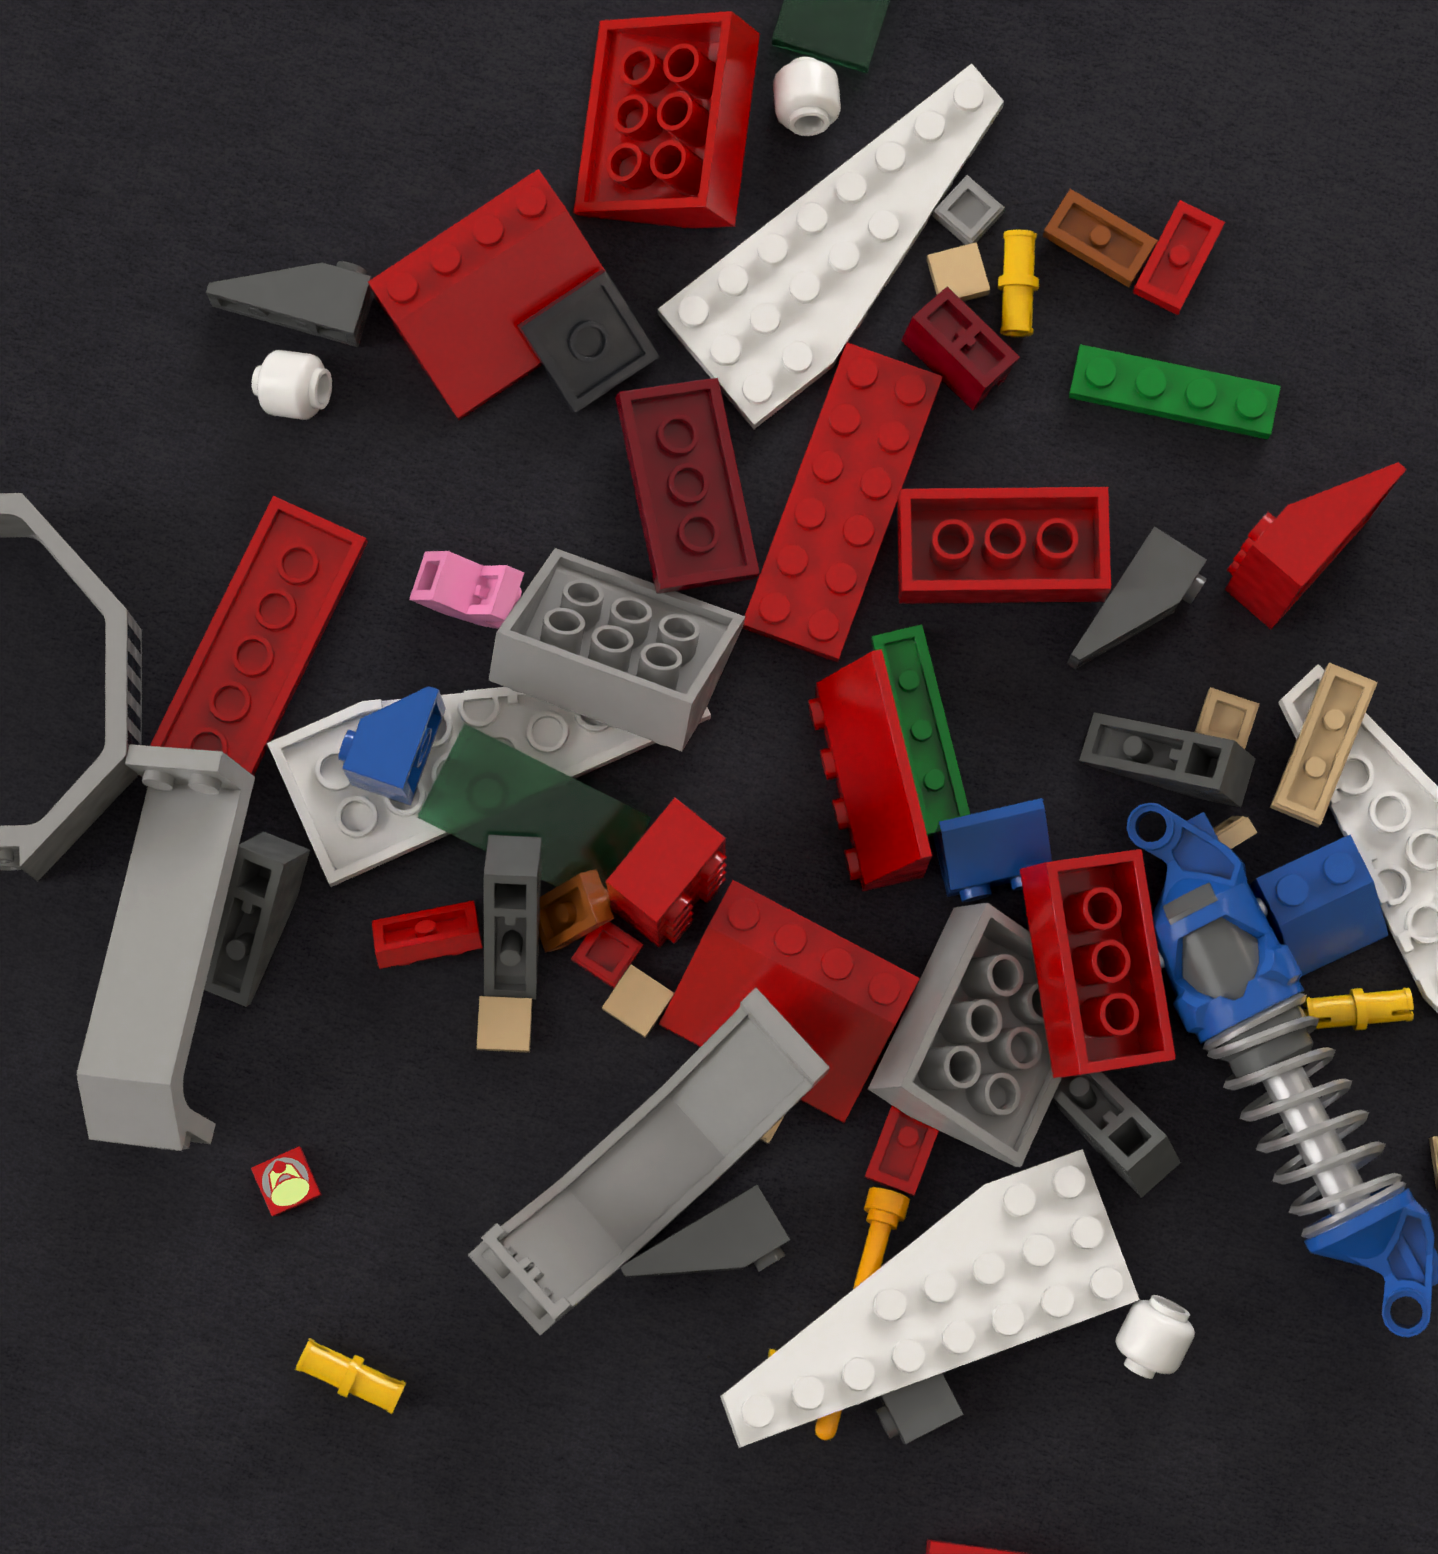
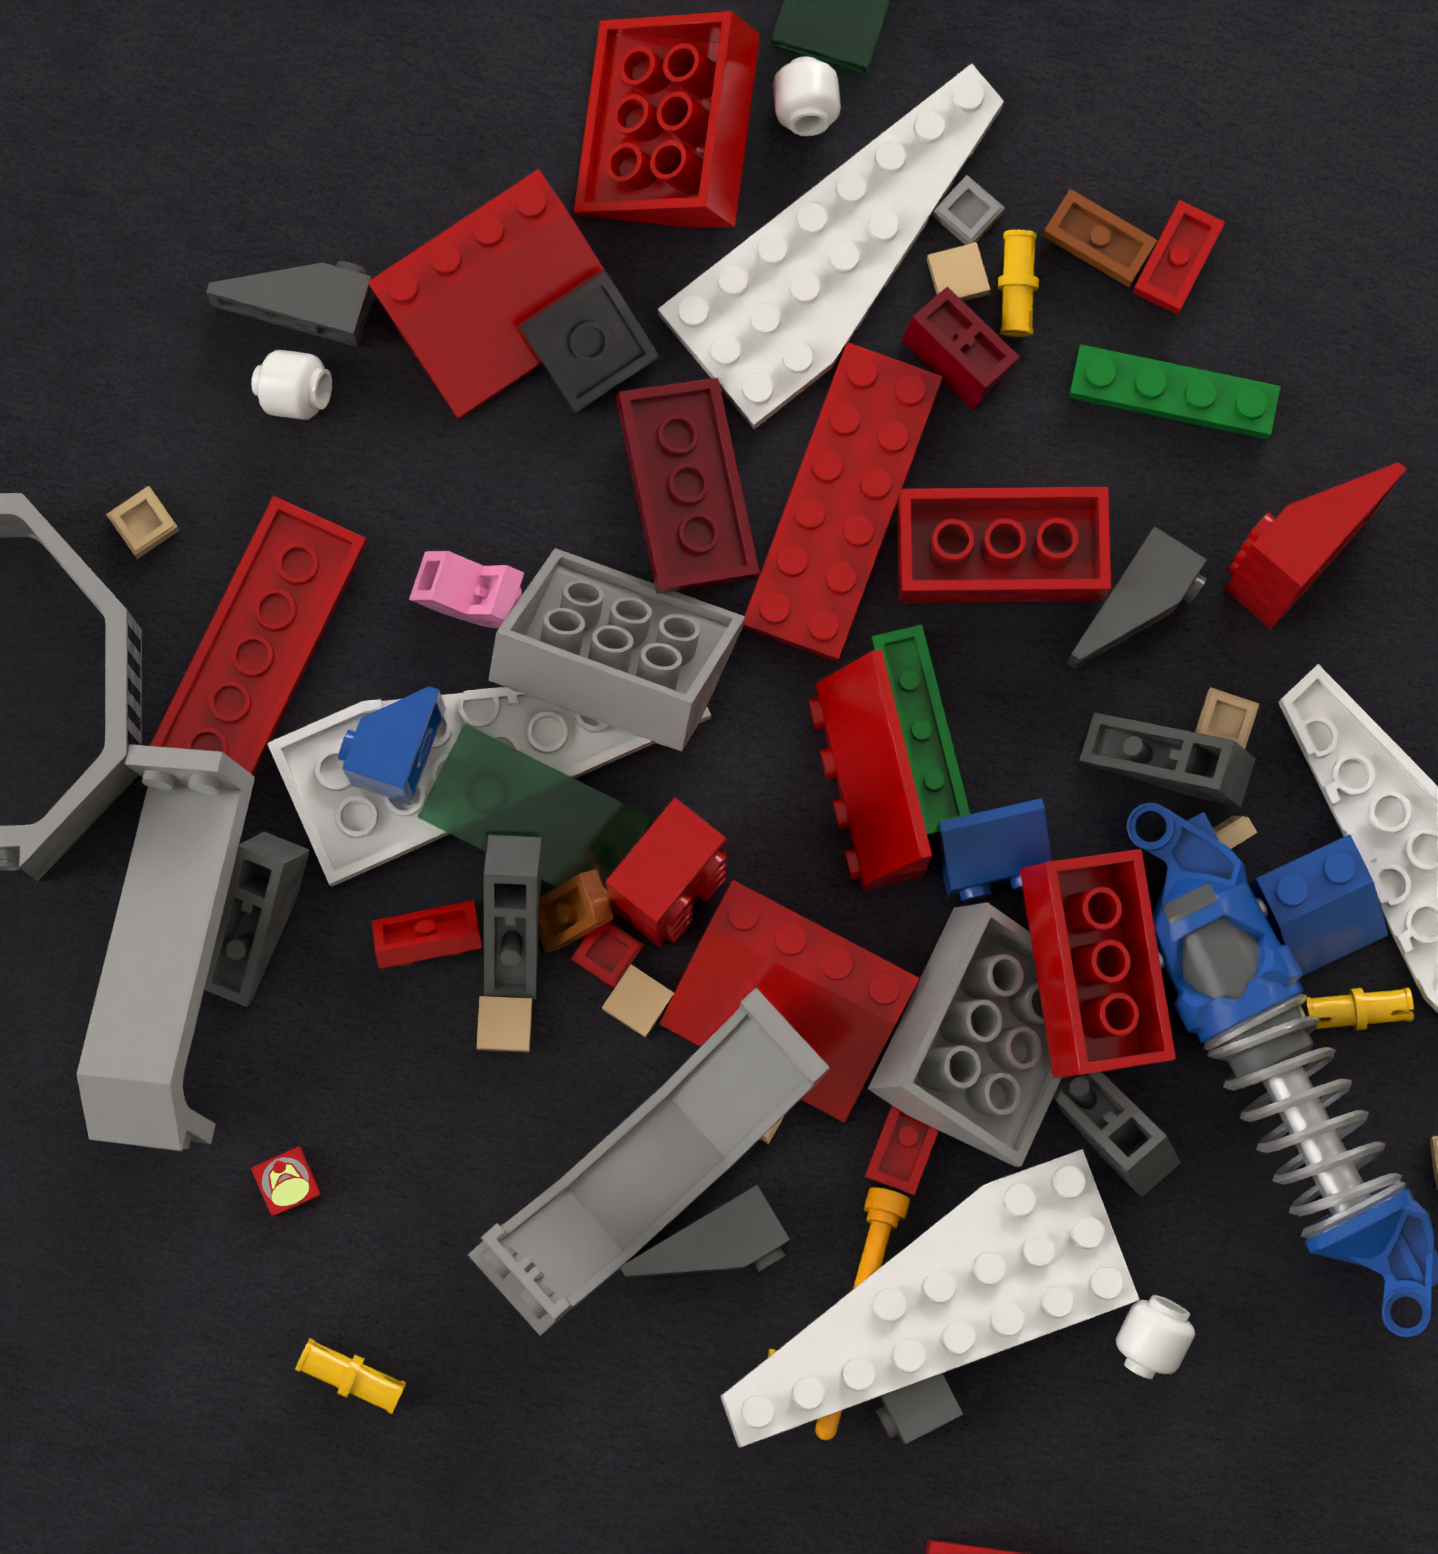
(143, 522): none -> tan tile
(1323, 745): tan tile -> none

